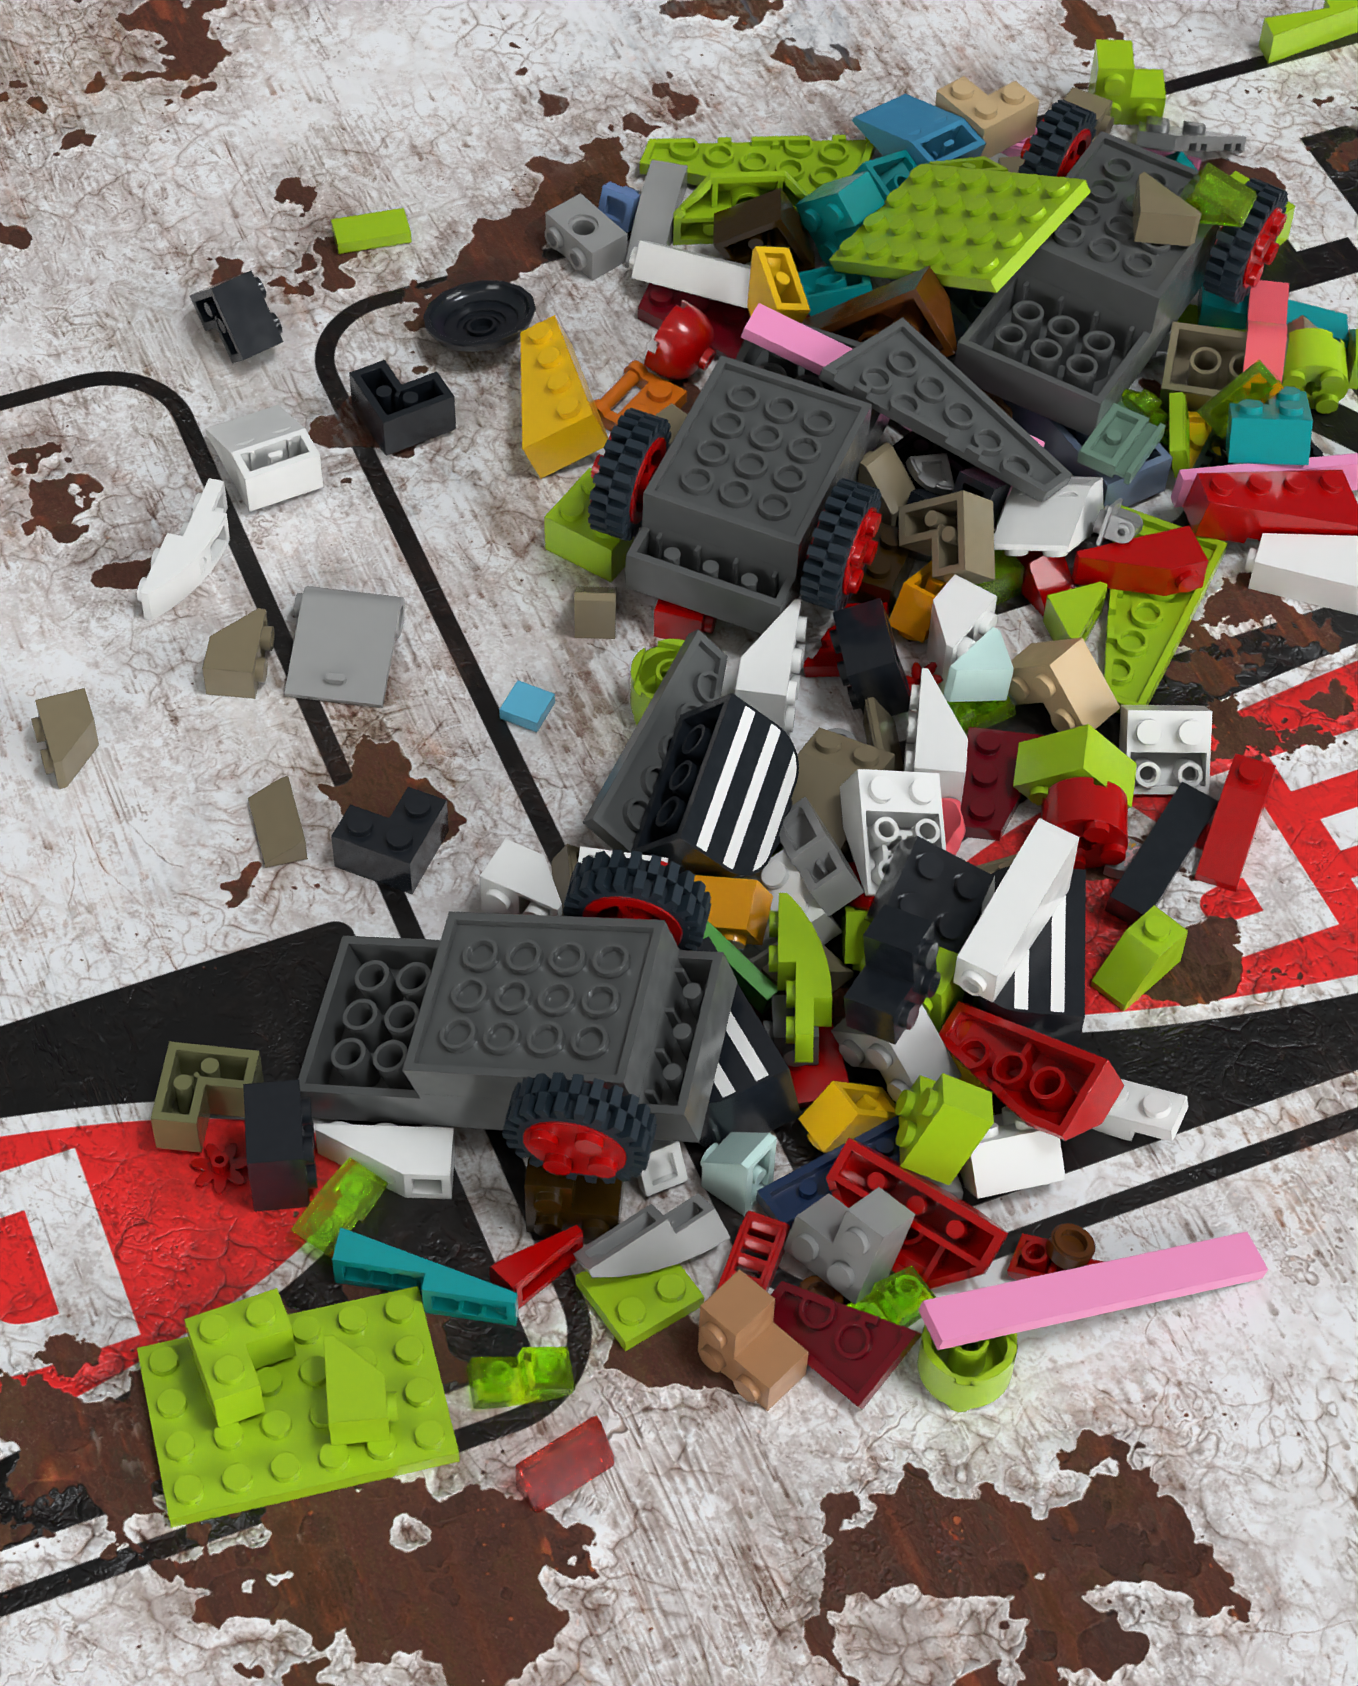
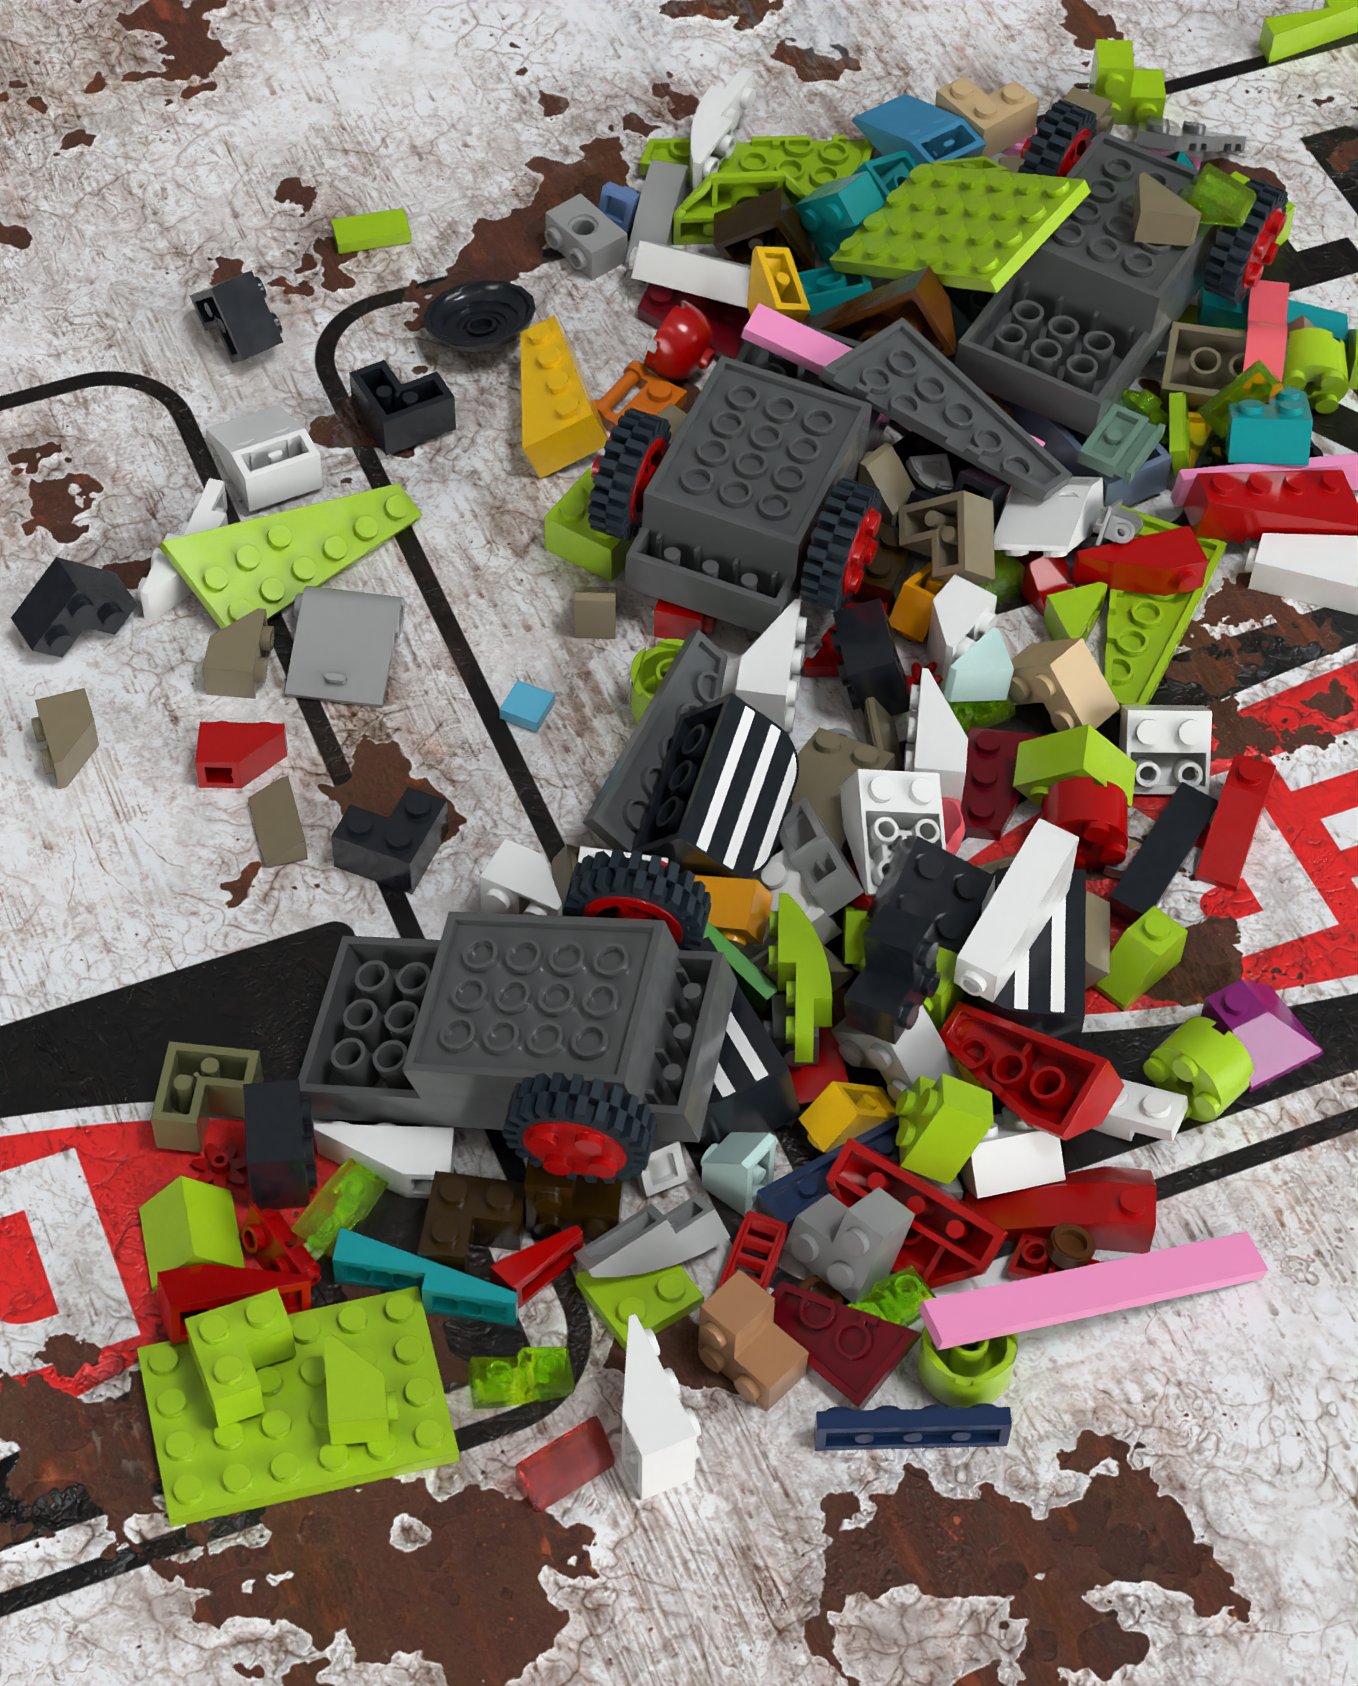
(69, 600): none -> black brick
(189, 1227): none -> lime slope
(205, 1287): none -> red slope
(237, 752): none -> red slope
(267, 1238): none -> red hinge
(280, 554): none -> lime wing
(471, 1213): none -> dark brown brick
(656, 1429): none -> white slope
(714, 124): none -> white slope
(912, 1428): none -> dark blue plate
(1096, 939): none -> dark tan slope
(1106, 1201): none -> red wedge
(1202, 1066): none -> lime brick
(1264, 1027): none -> magenta slope

